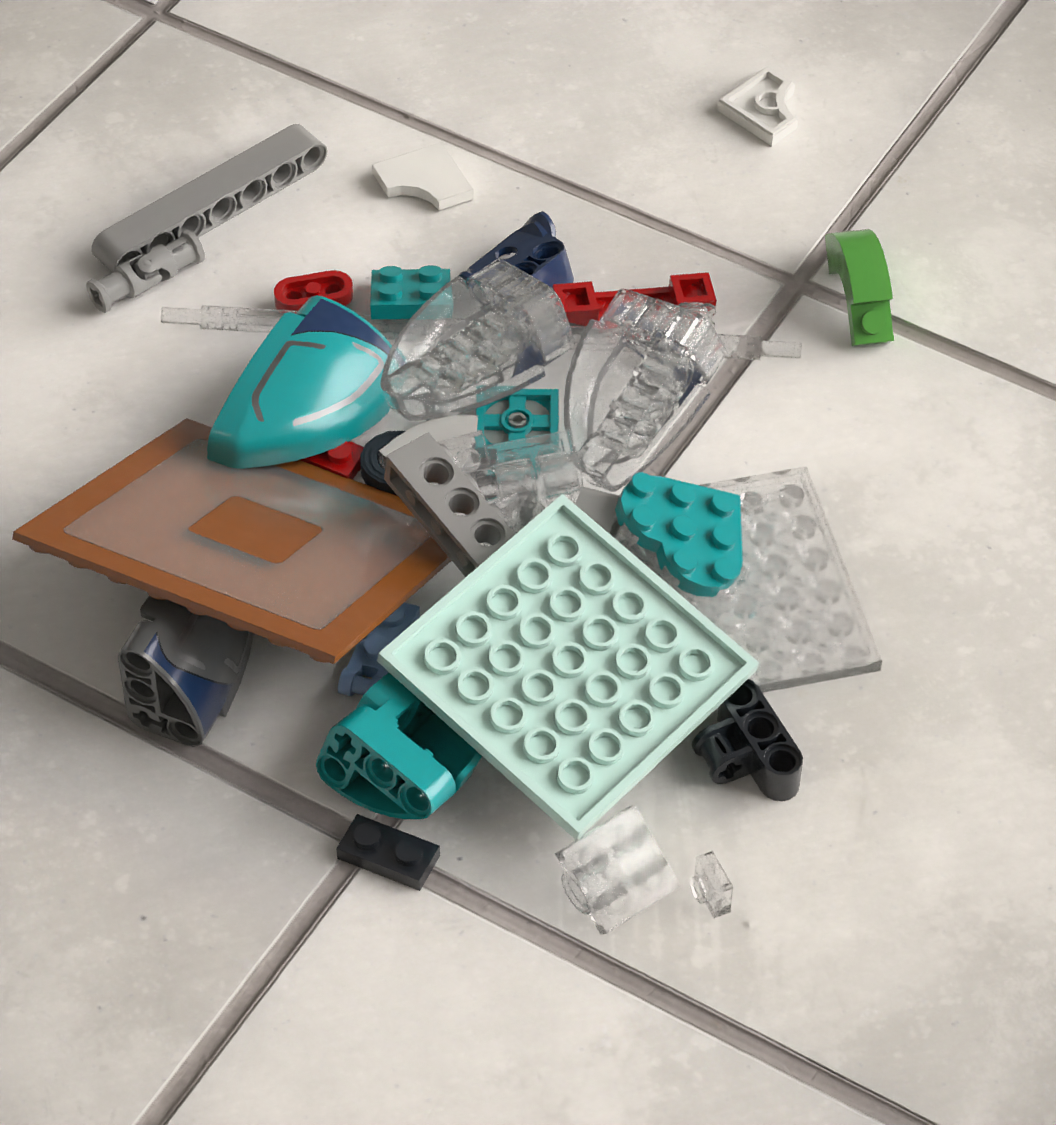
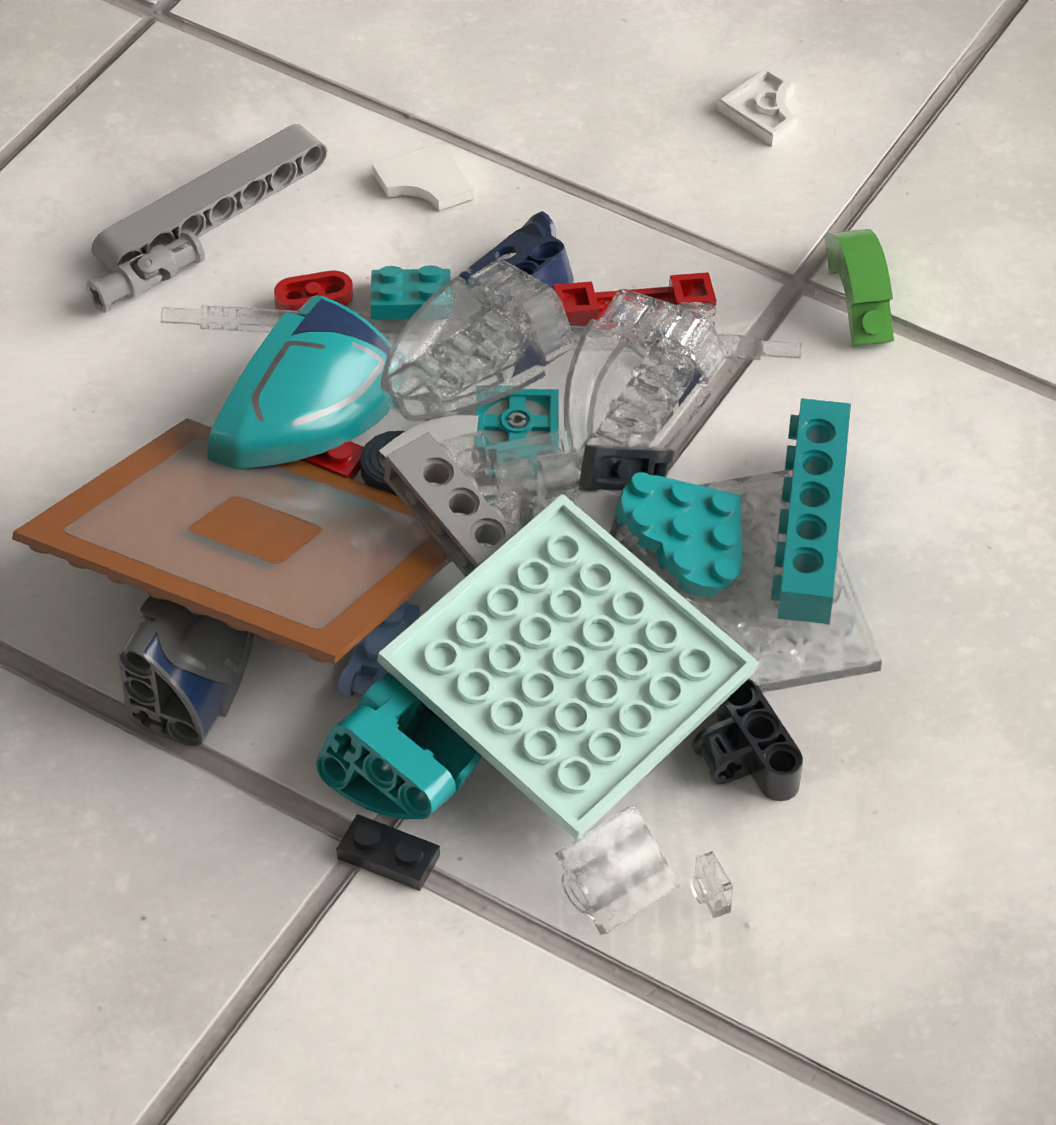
(614, 466): none -> black plate
(814, 511): none -> teal brick

